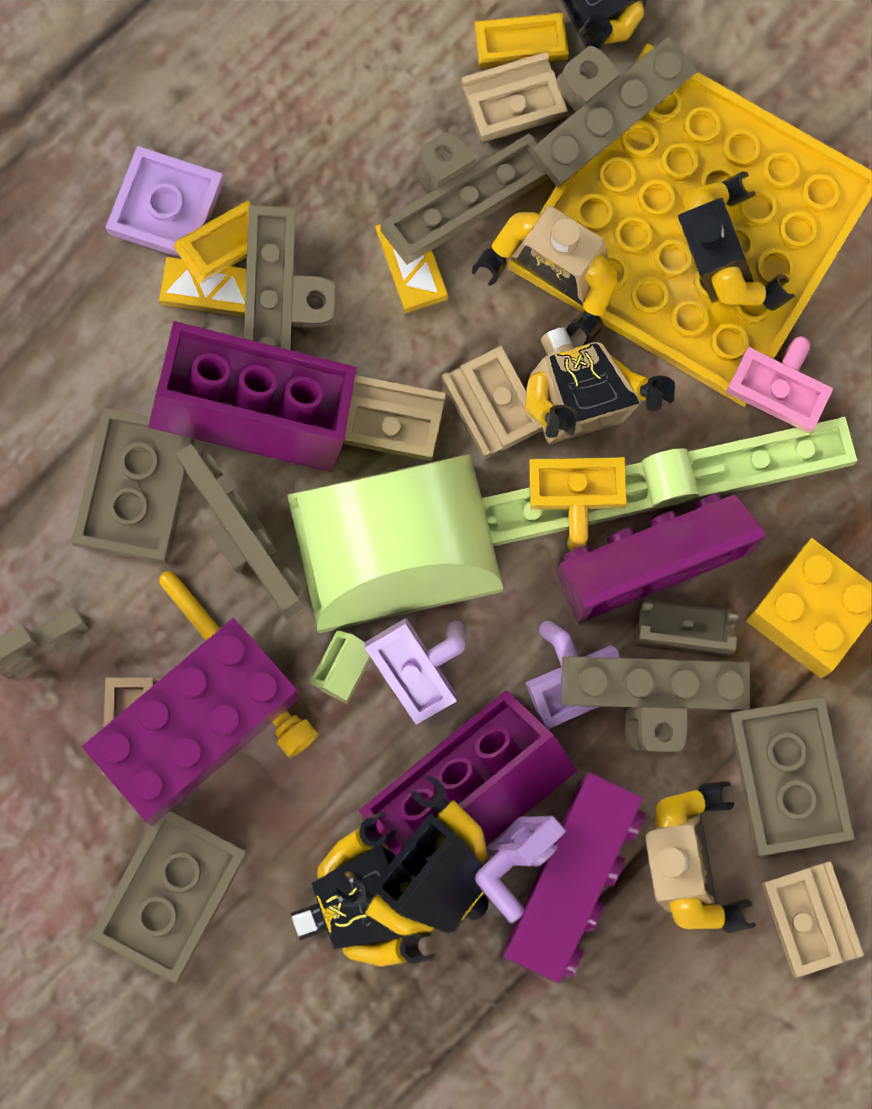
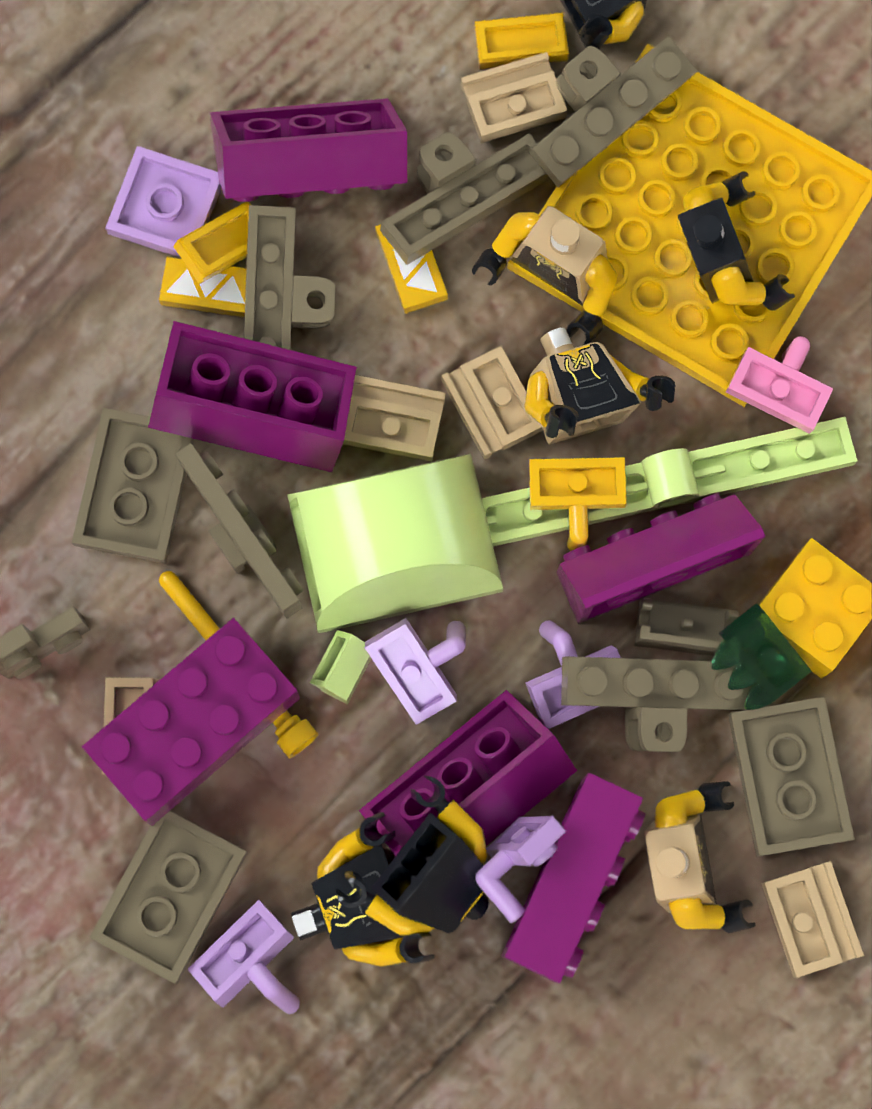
(243, 956): none -> lavender plate
(309, 149): none -> magenta slope
(760, 658): none -> clear green plate

